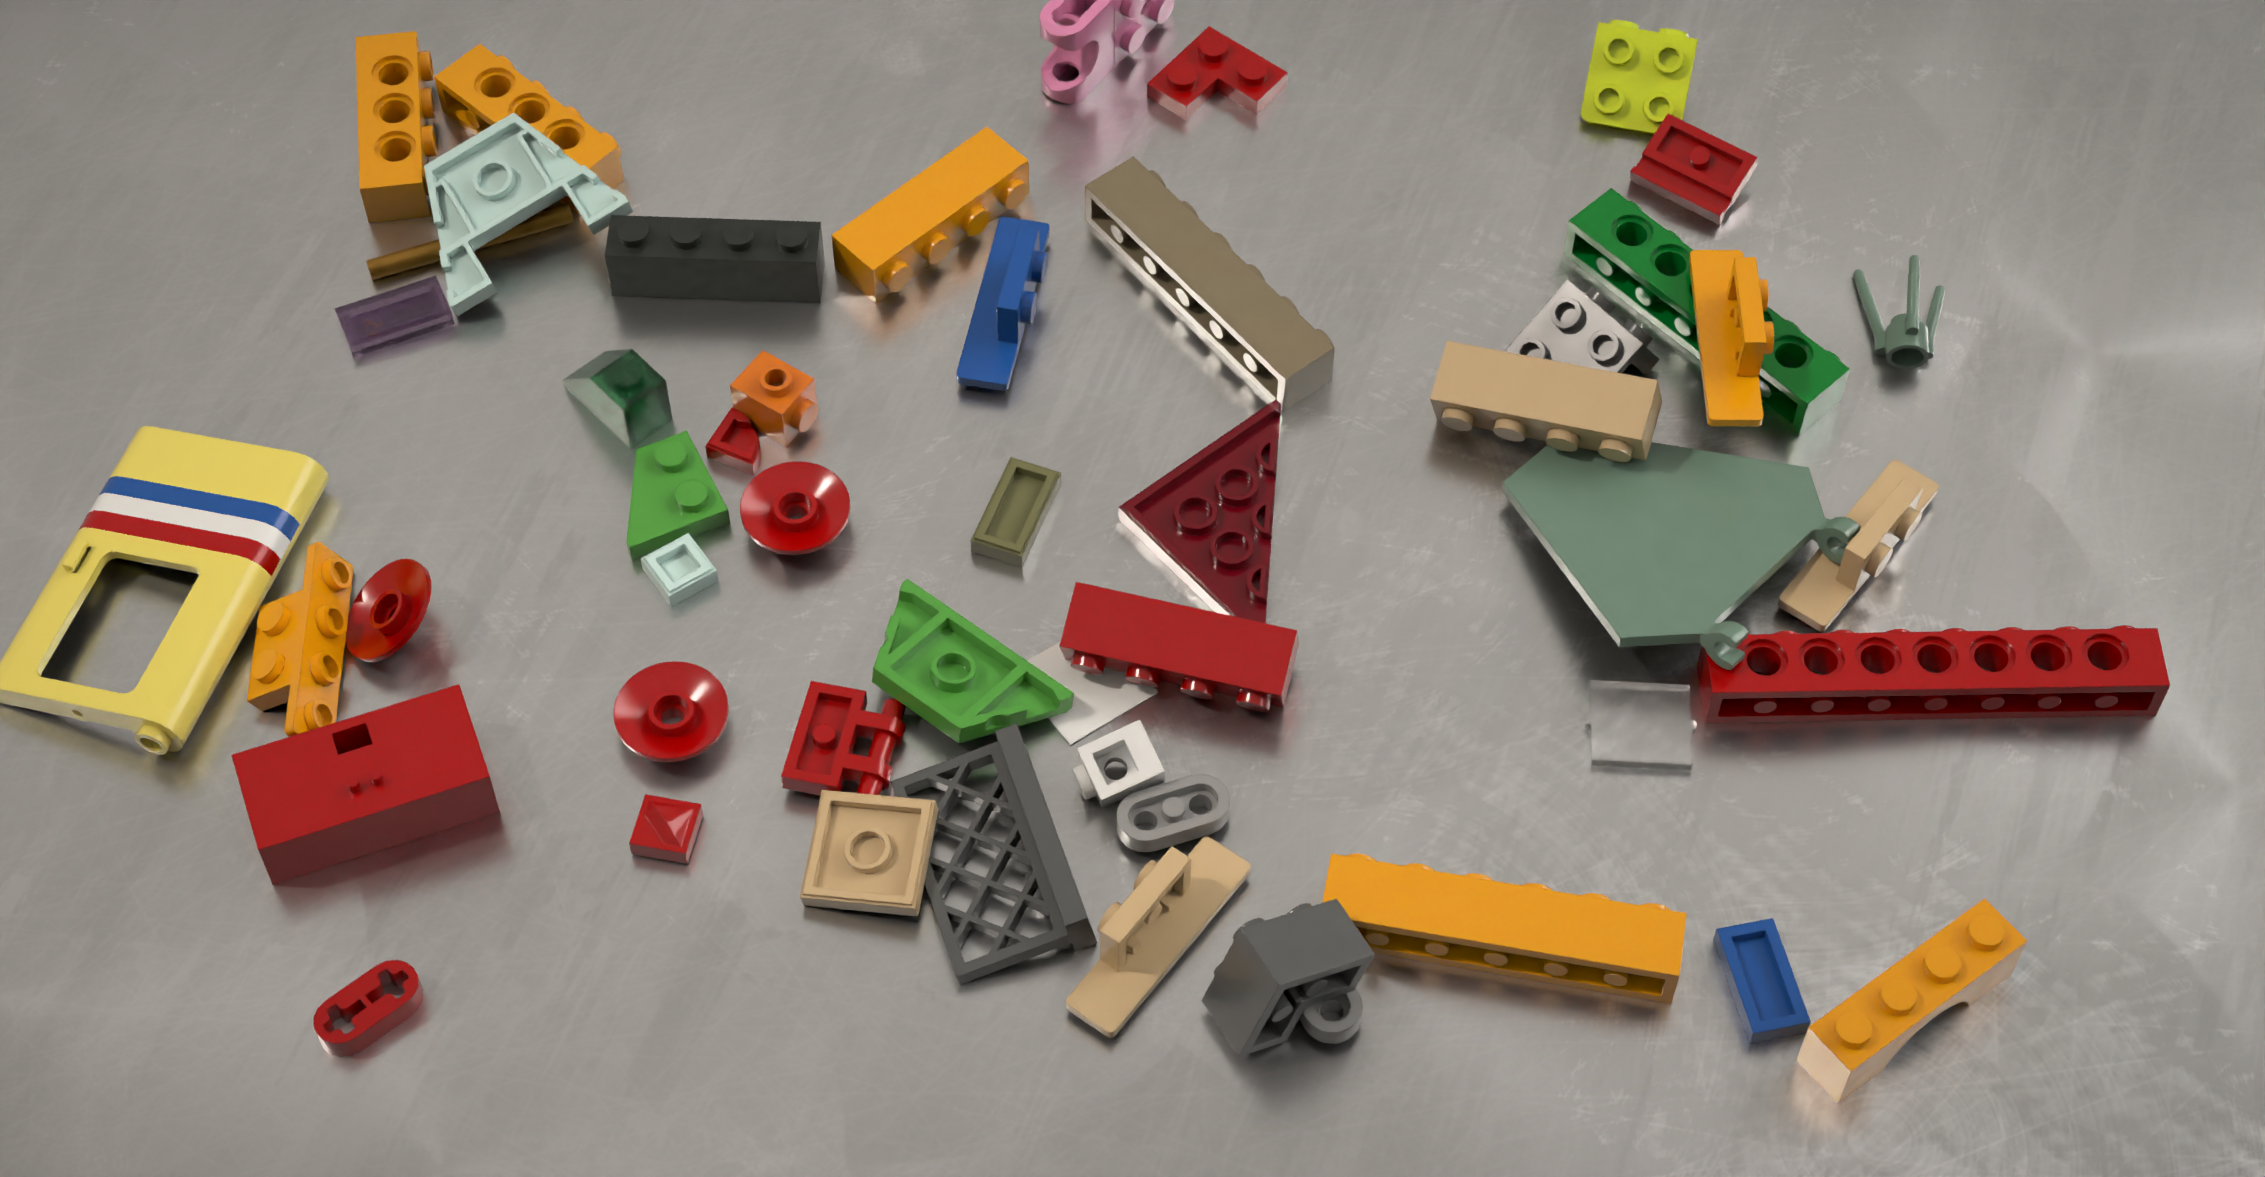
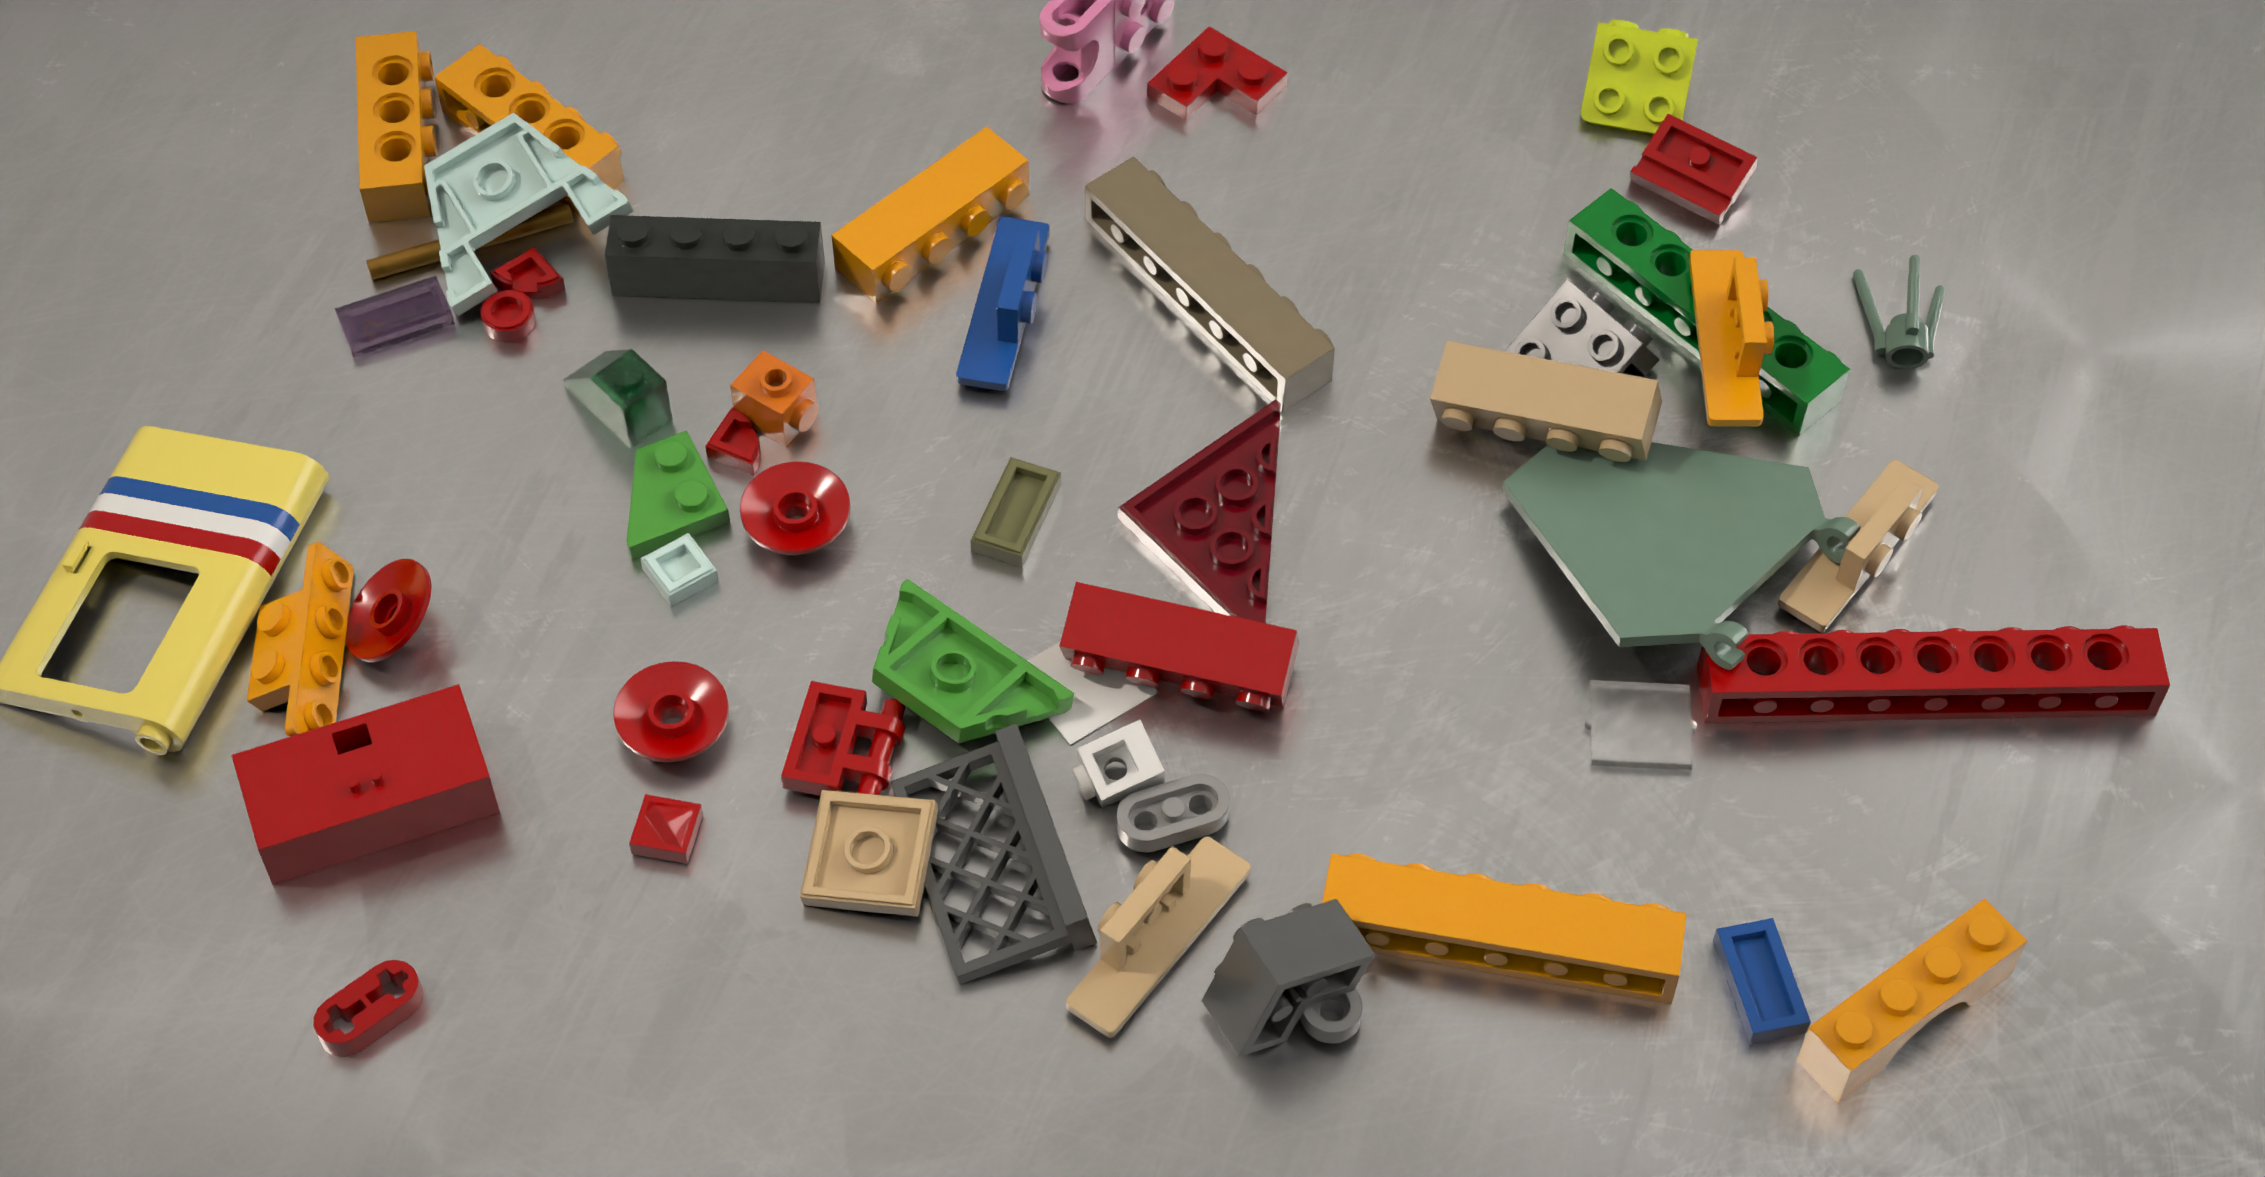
(508, 316): none -> red tile
(529, 275): none -> red tile

